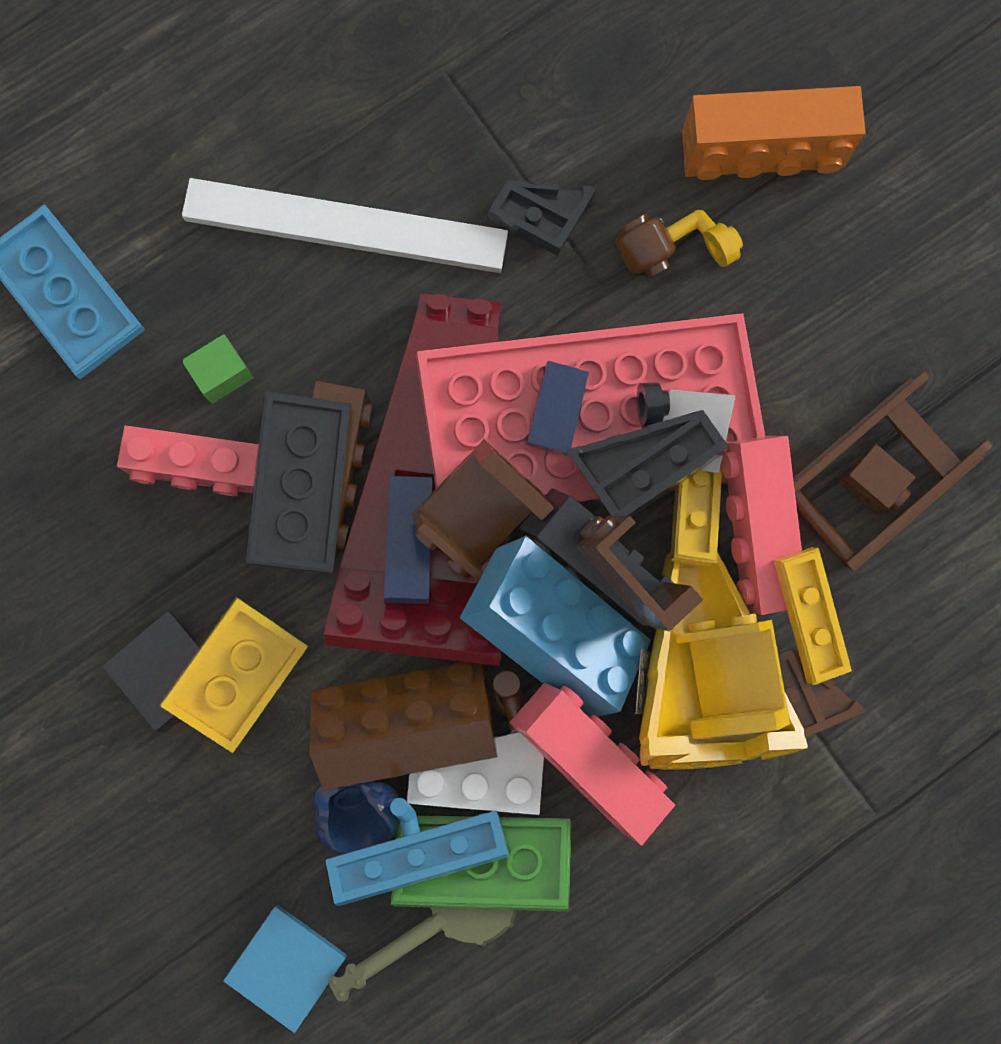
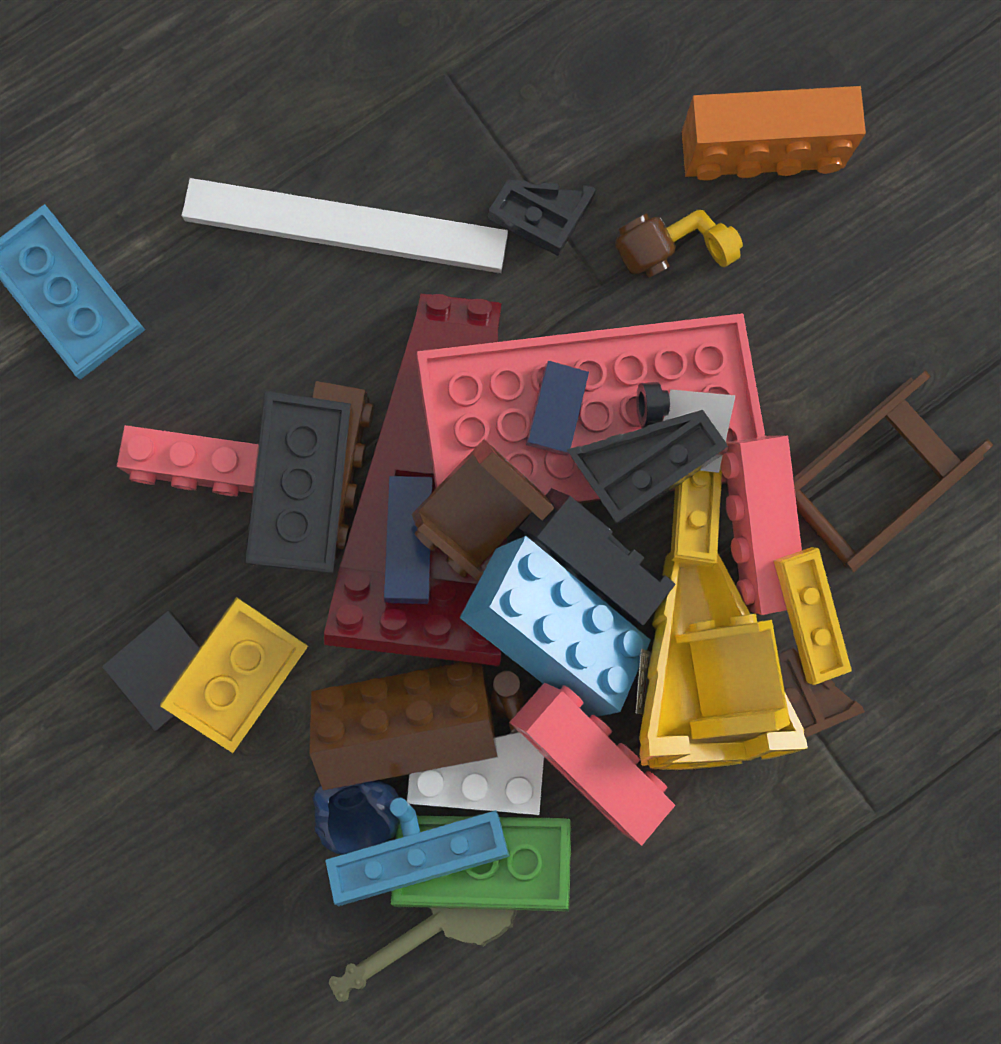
(217, 369): bright green panel -> none
(285, 968): dark azure tile -> none
(660, 609): reddish brown panel -> none
(878, 481): reddish brown brick -> none

